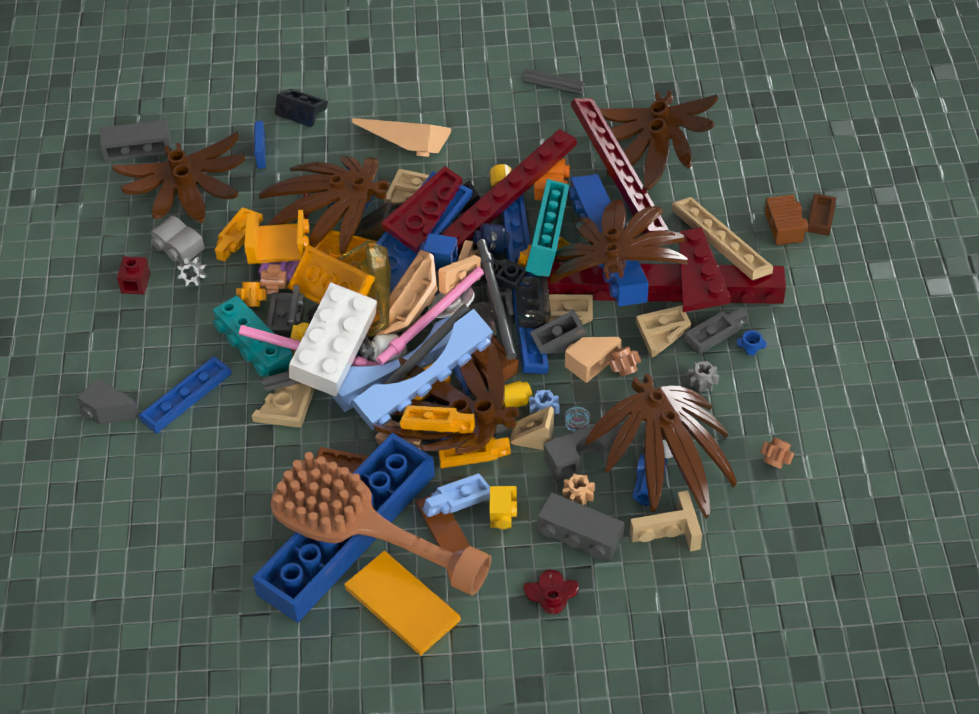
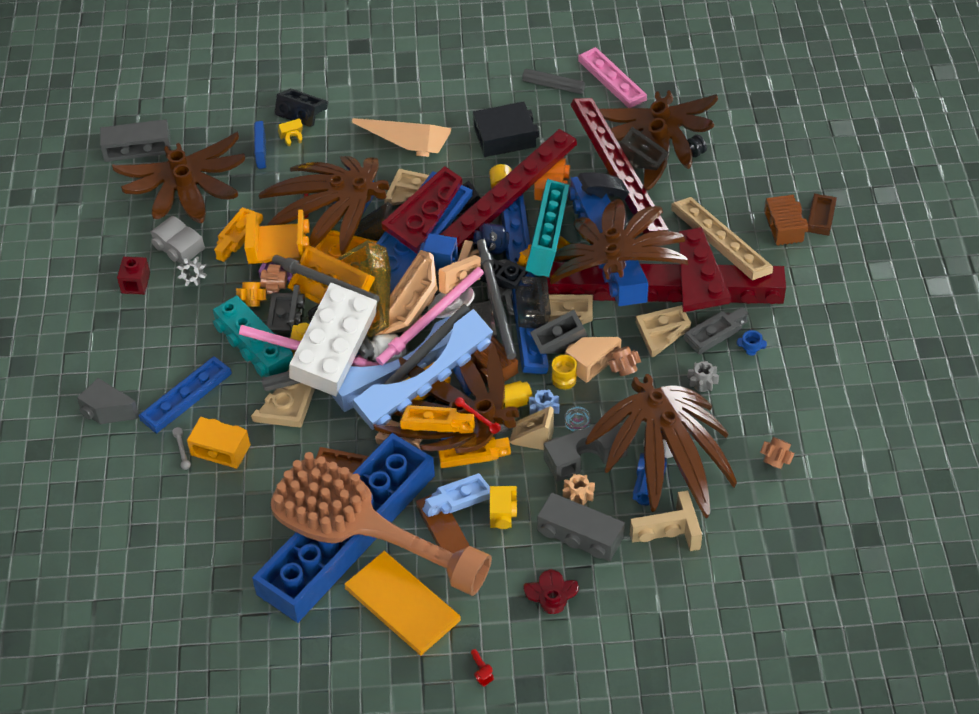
(178, 433): none -> light grey hinge
(218, 442): none -> light orange brick
(290, 129): none -> yellow tile
(293, 266): none -> dark grey bar
(484, 674): none -> red hand
(493, 427): none -> red hinge
(505, 129): none -> black brick
(564, 372): none -> yellow wheel
(602, 183): none -> black slope
(612, 78): none -> bright pink tile
(642, 151): none -> clear smoke slope
(697, 145): none -> black bush

